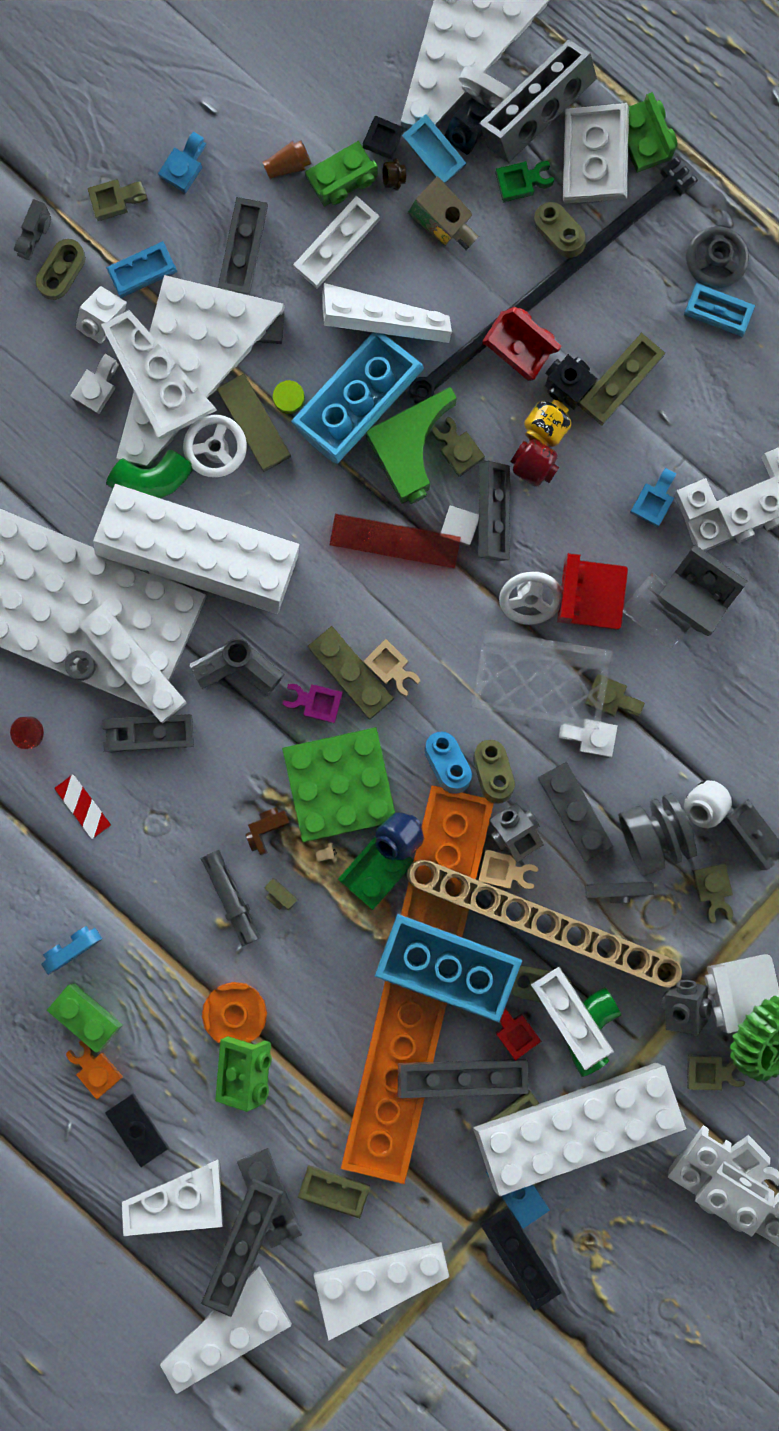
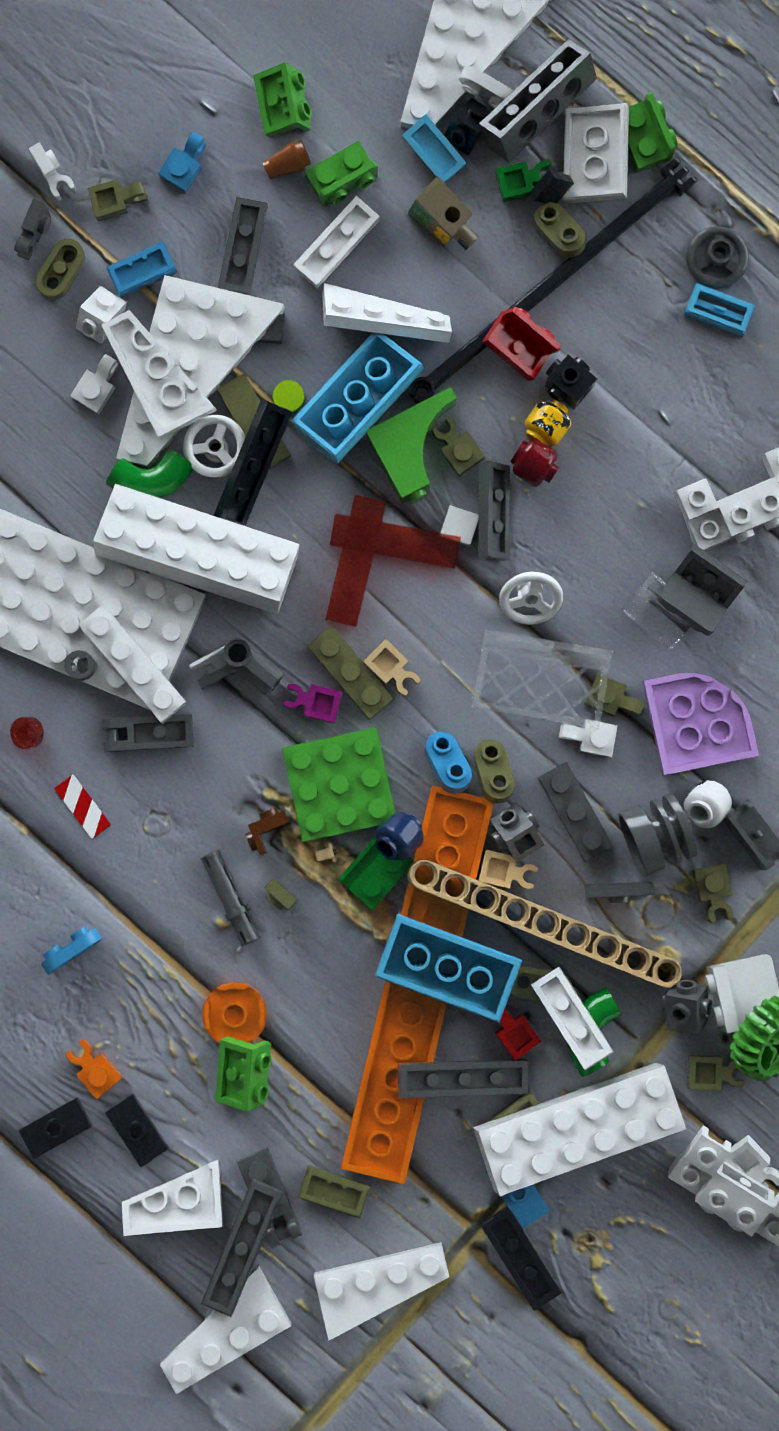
(48, 164): none -> white plate
(55, 1128): none -> black plate
(84, 1017): bright green brick -> none
(253, 462): none -> black plate
(282, 100): none -> bright green bracket
(356, 560): none -> clear red tile
(383, 137): black plate -> none
(393, 174): dark brown plate -> none
(551, 187): none -> black tile
(592, 593): red bracket -> none
(621, 379): olive plate -> none
(654, 501): dark azure plate -> none
(697, 722): none -> lavender plate

